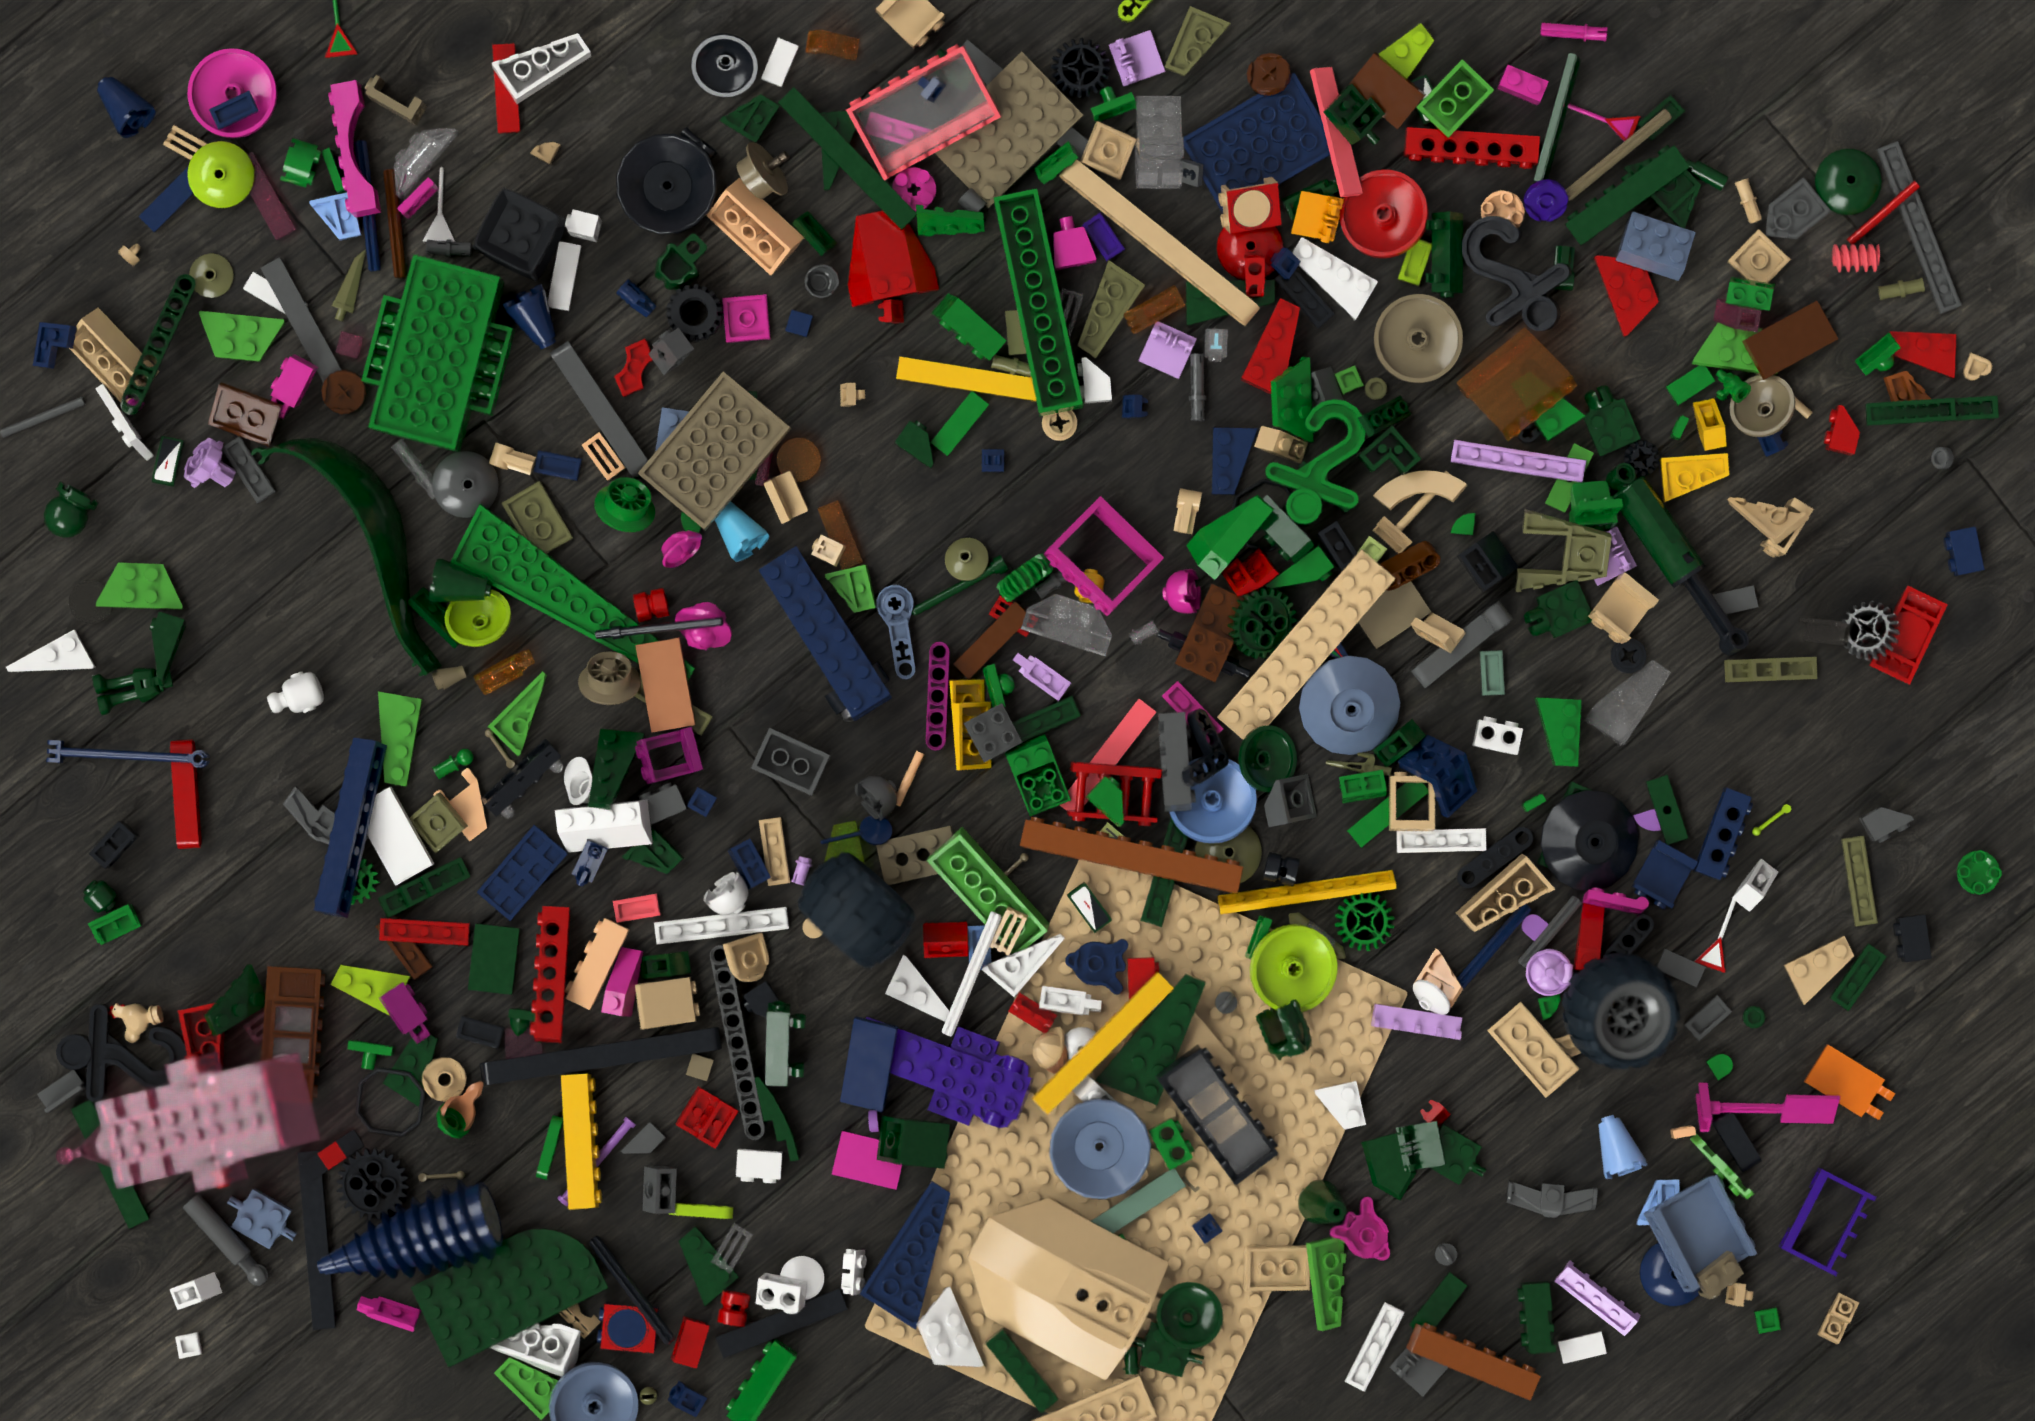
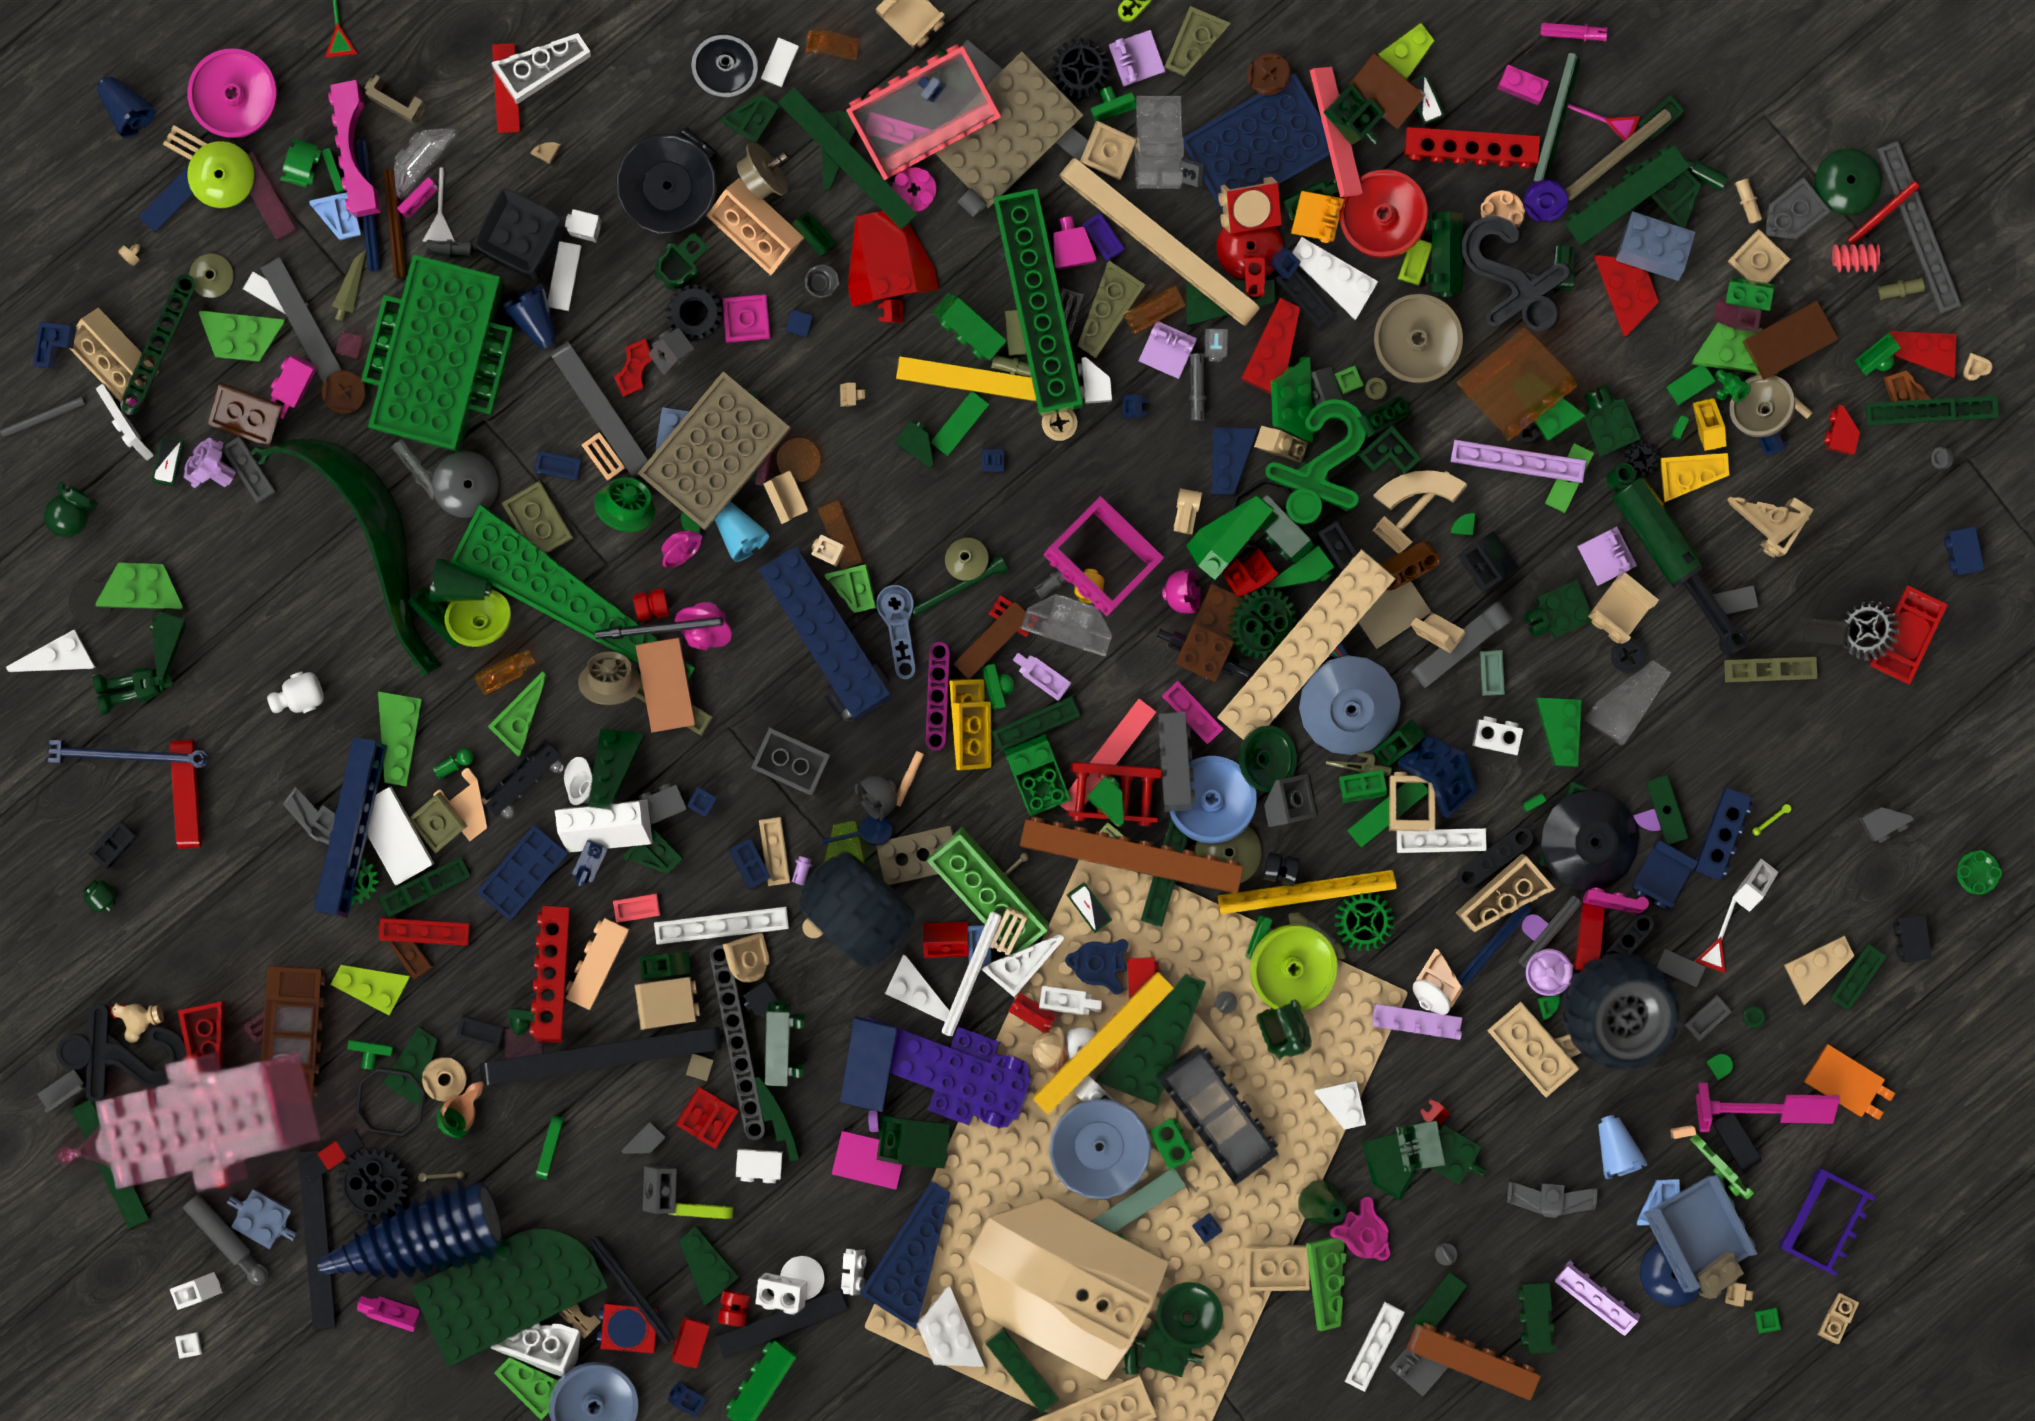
(115, 924): green hinge -> none
(234, 110): dark blue tile -> none
(238, 1003): dark green wing -> none
(405, 1011): magenta brick -> none
(448, 676): dark tan cone -> none
(493, 959): dark green tile -> none
(508, 458): tan piece -> none
(509, 763): dark tan hinge -> none
(580, 1141): yellow brick -> none
(607, 1148): medium lavender bar -> none
(621, 989): dark pink slope -> none
(636, 298): dark blue hinge -> none
(647, 1391): olive hinge -> none
(690, 750): magenta panel -> none
(722, 1264): clear tile -> none
(728, 895): white cylinder -> none
(941, 222): green wing -> none
(993, 732): dark grey hinge -> none
(1024, 577): green gear -> none
(1056, 162): green plate -> none
(1143, 633): clear pin -> none
(1210, 751): black beam -> none
(1373, 548): yellowish green tile -> none
(1455, 98): bright green slope -> none
(1582, 1347): white tile -> none
(1584, 552): olive wing -> none
(1594, 506): green piece -> none
(1859, 881): olive tile -> none

